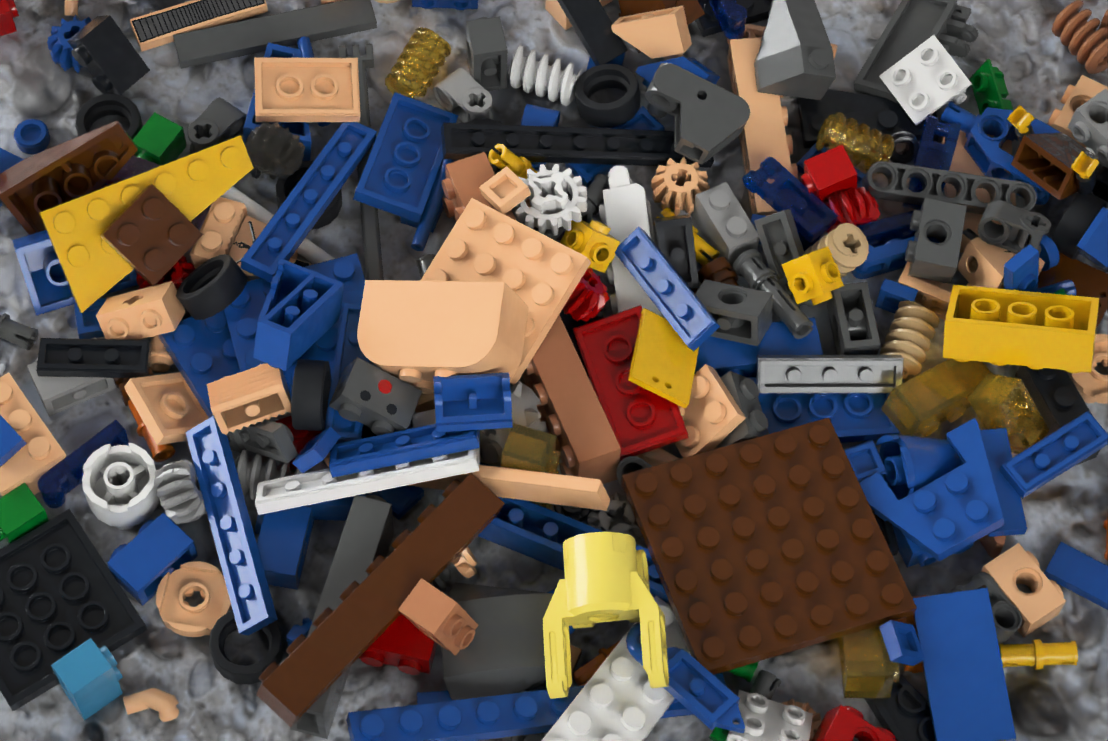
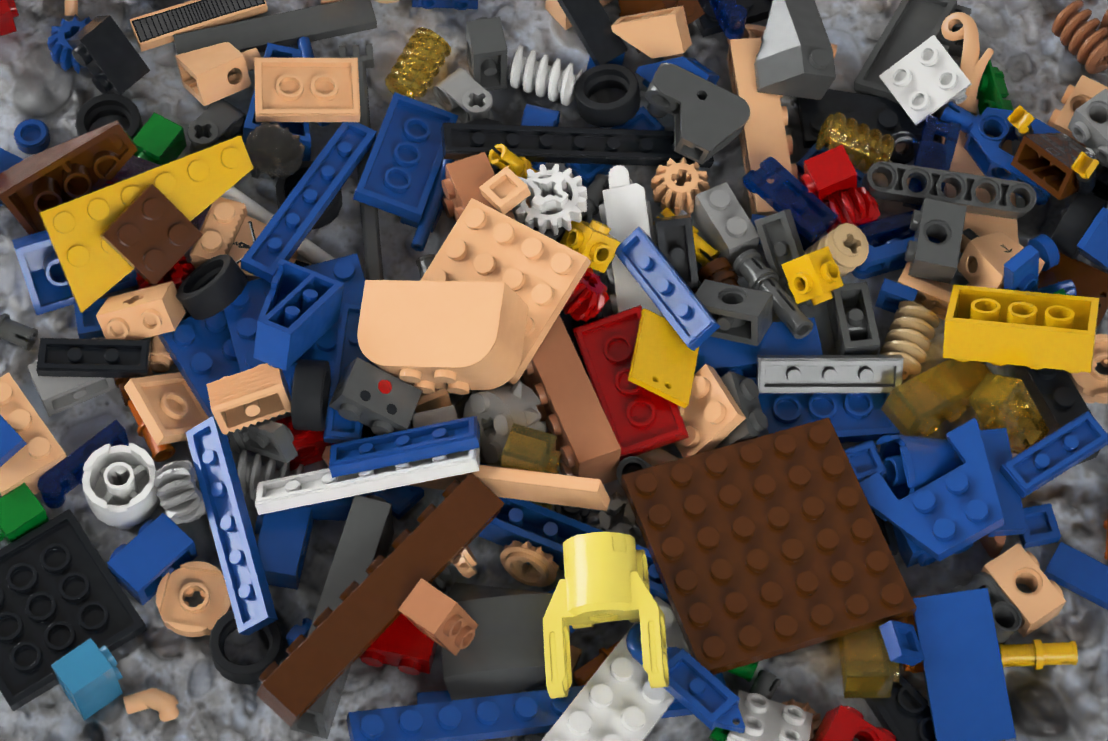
(216, 71): none -> light nougat torso
(316, 449): blue tile -> none
(472, 402): blue hinge -> none
(540, 571): none -> light nougat gear
(970, 62): none -> light nougat plant
(1015, 226): dark grey piece -> none
(1041, 526): none -> blue plate

